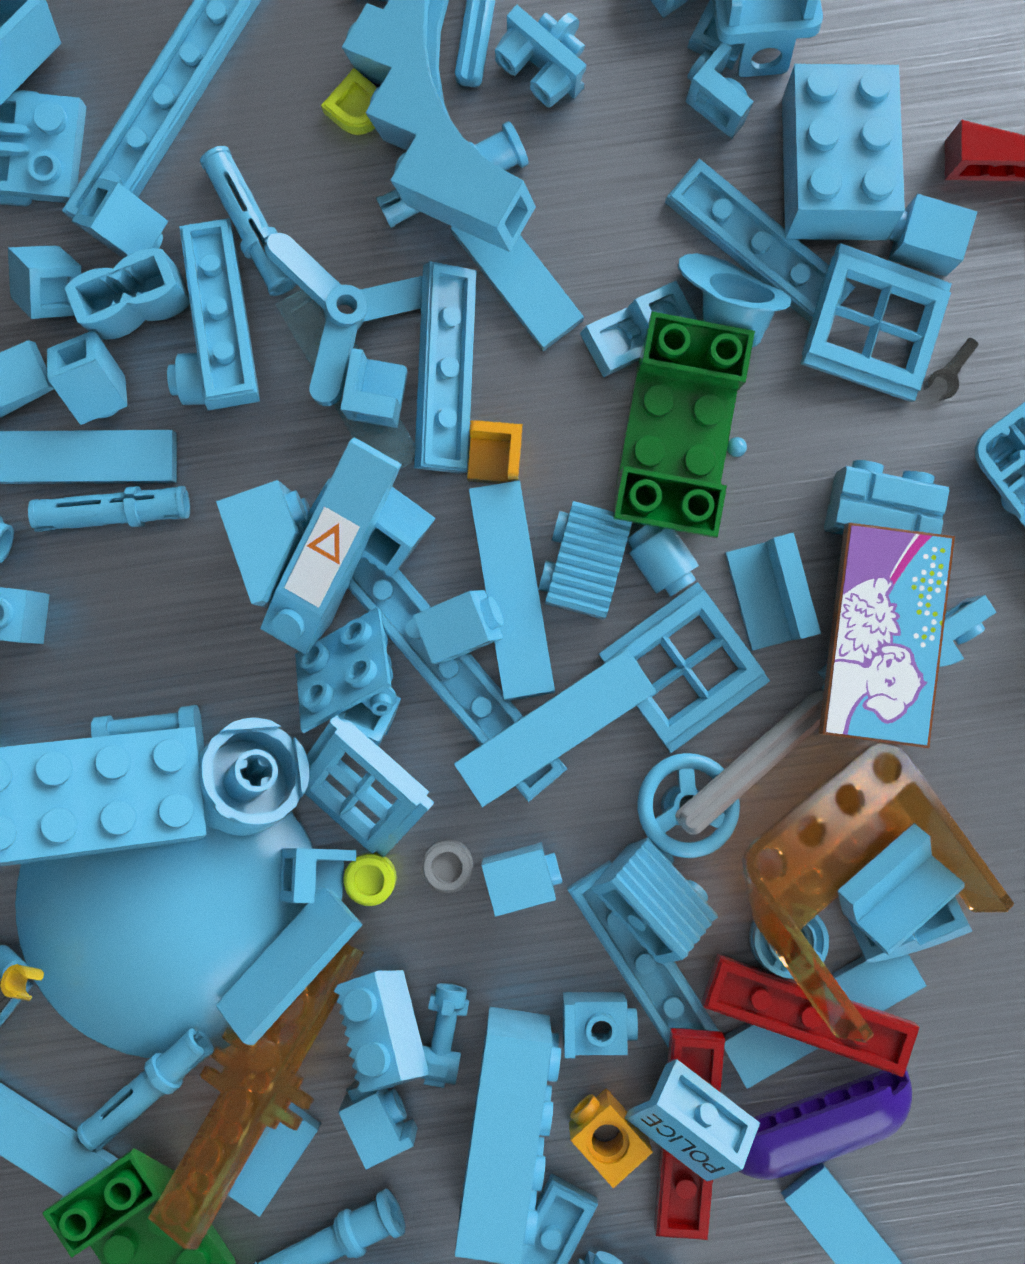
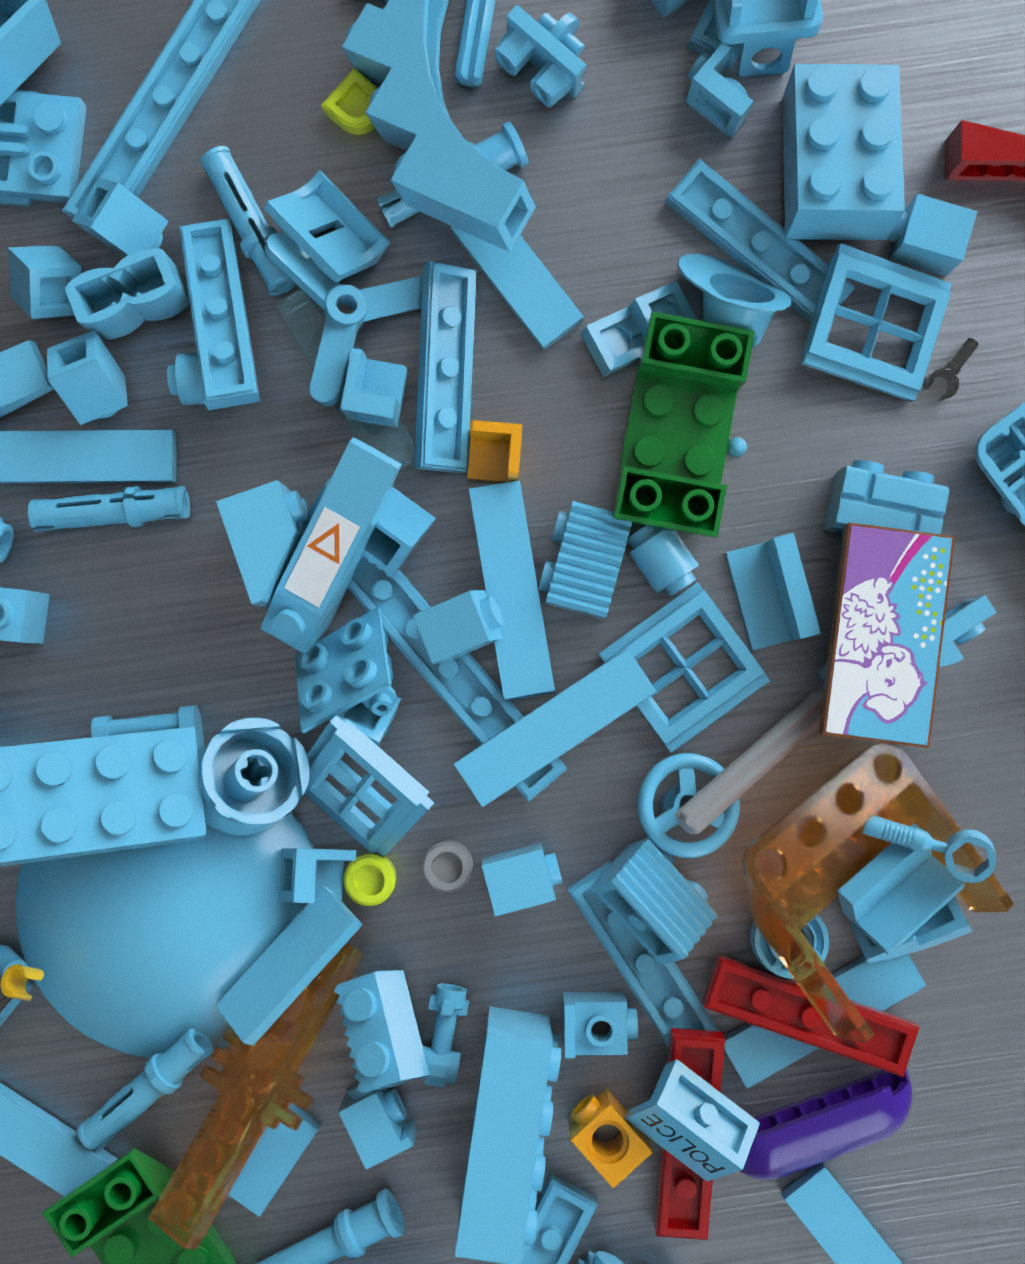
(319, 207): none -> medium azure piece
(922, 841): none -> medium azure piece

